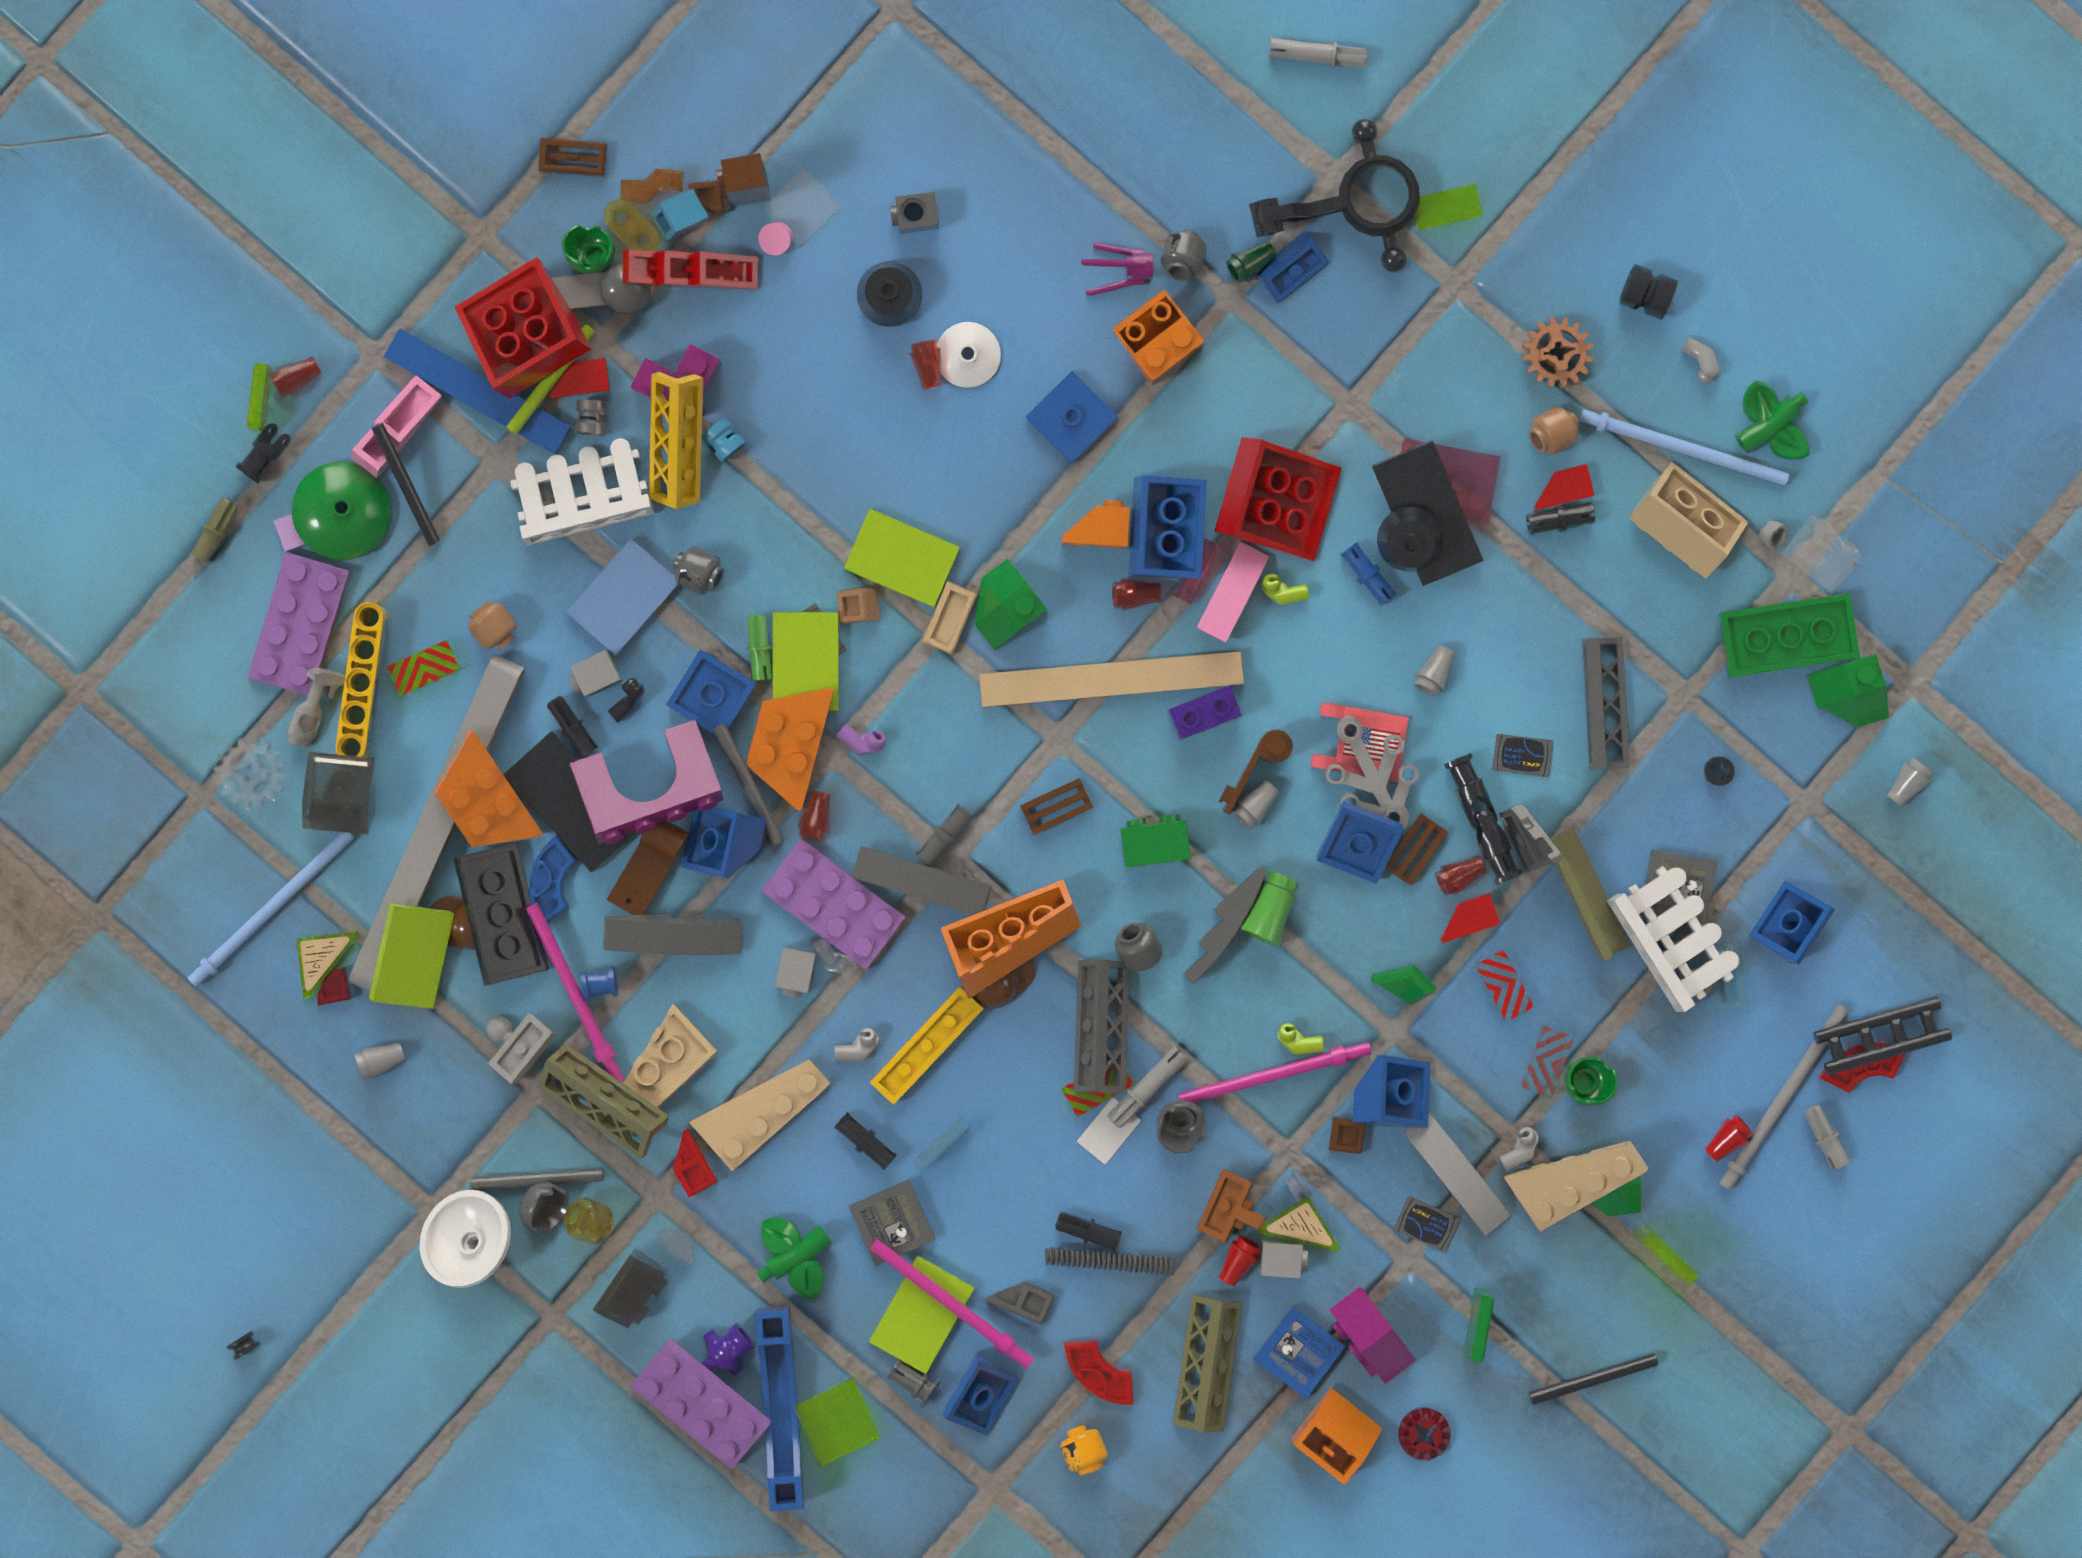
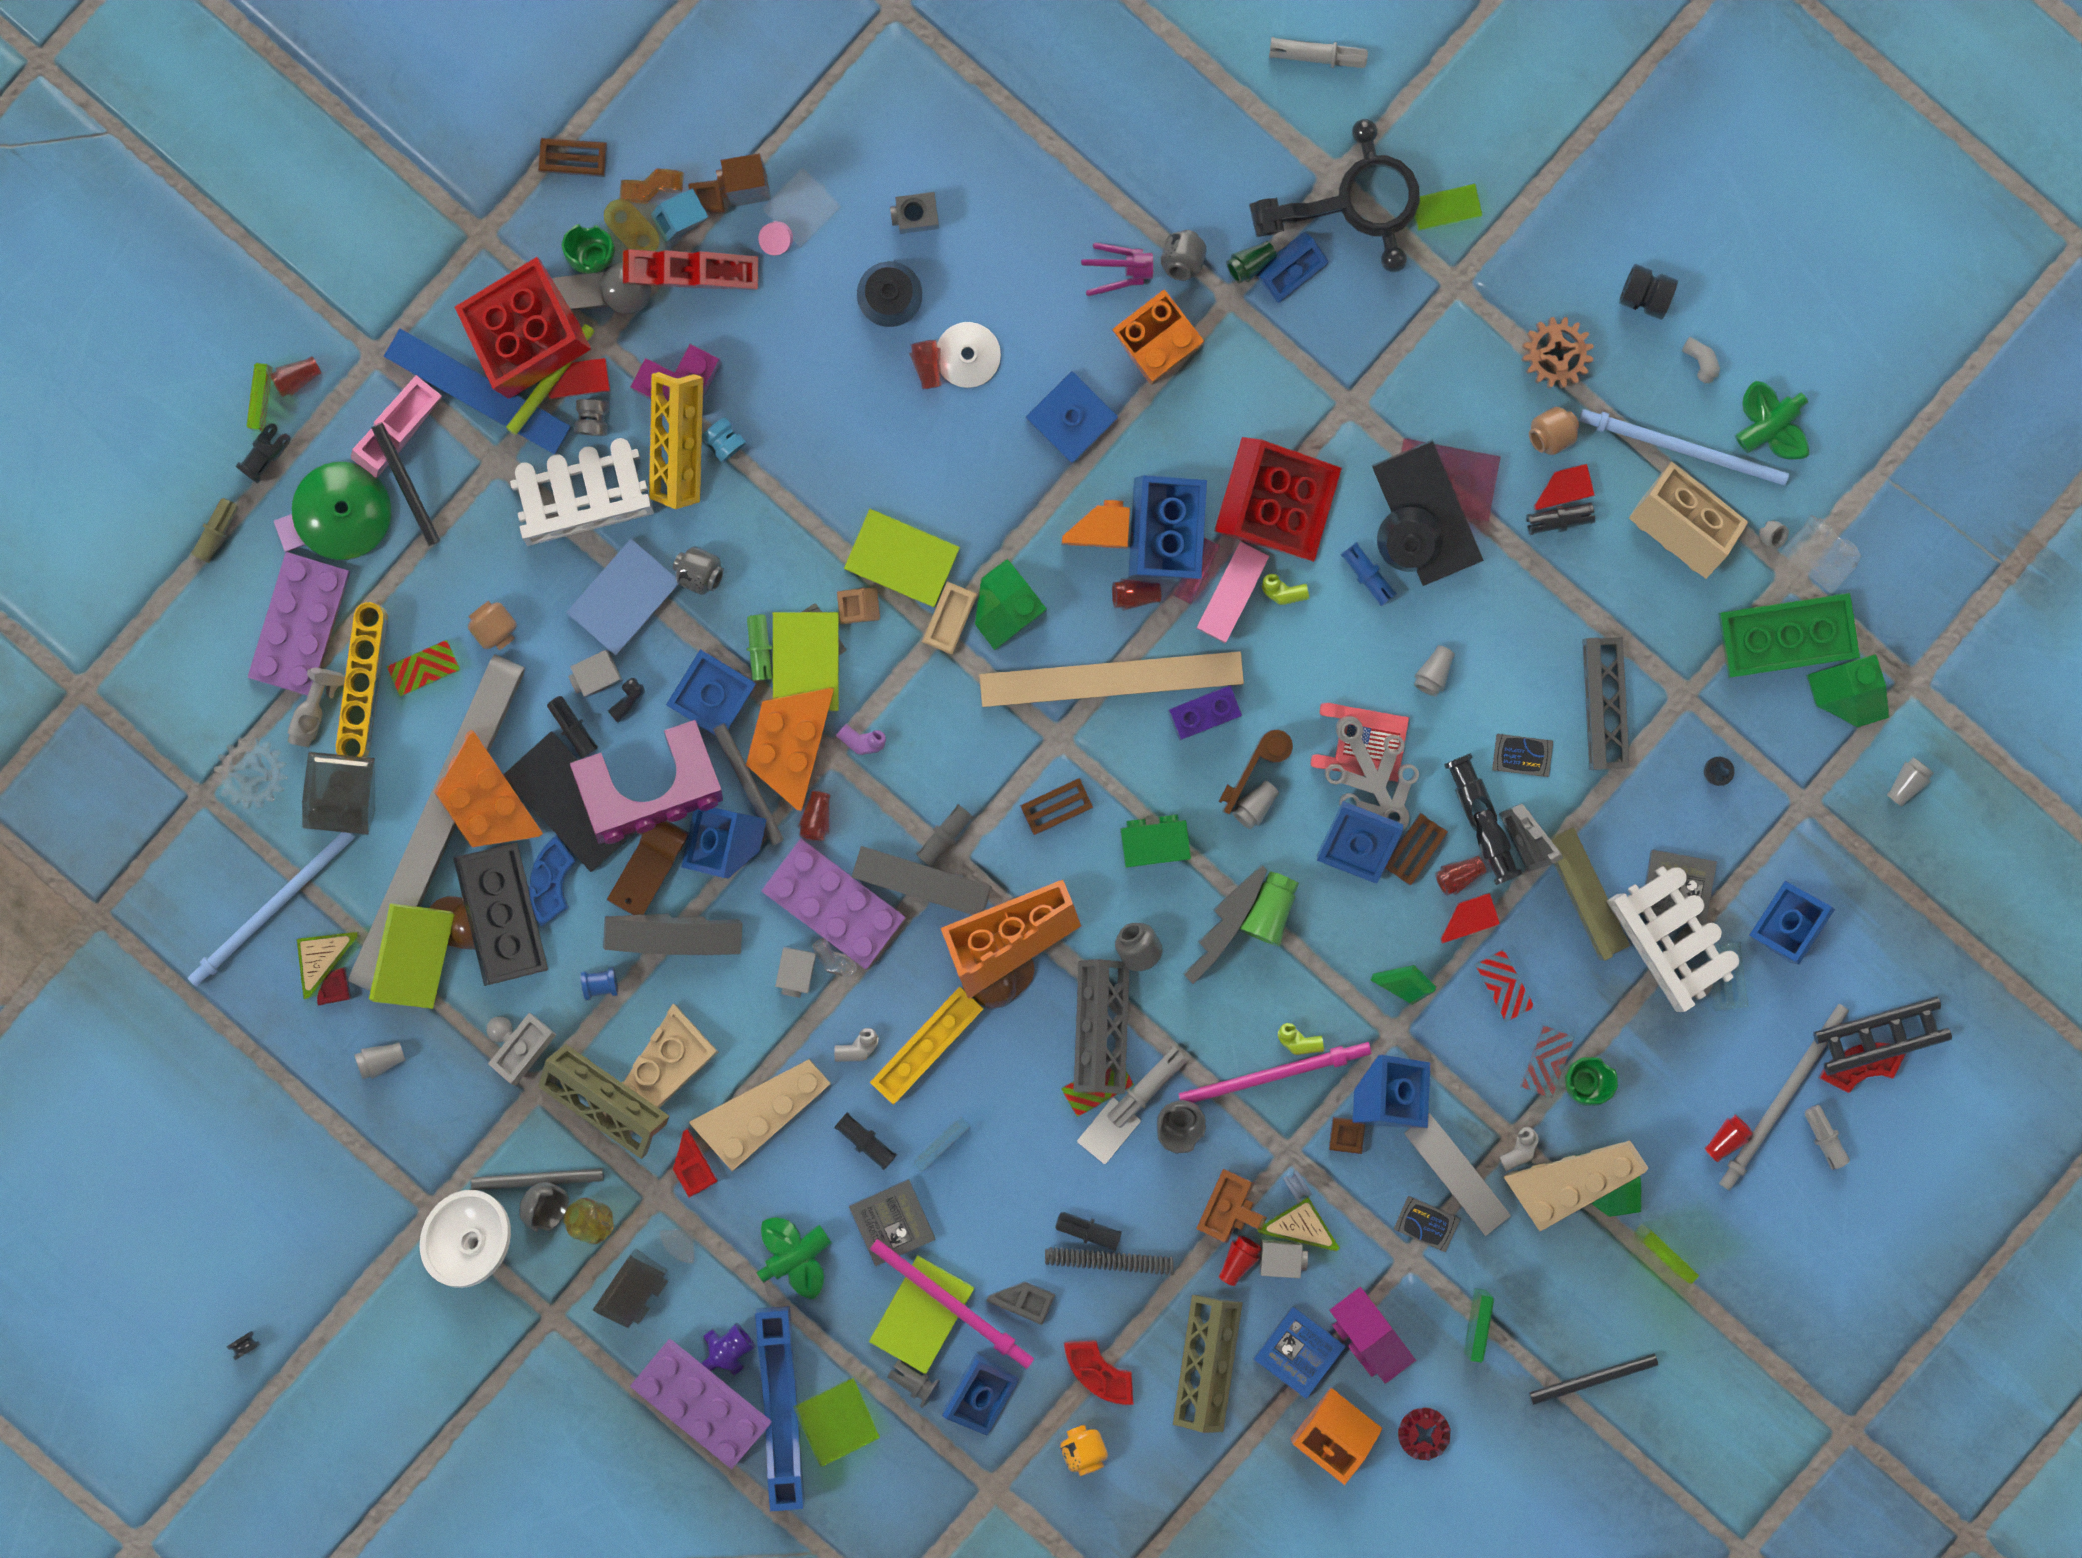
(603, 1051): dark pink bar -> none

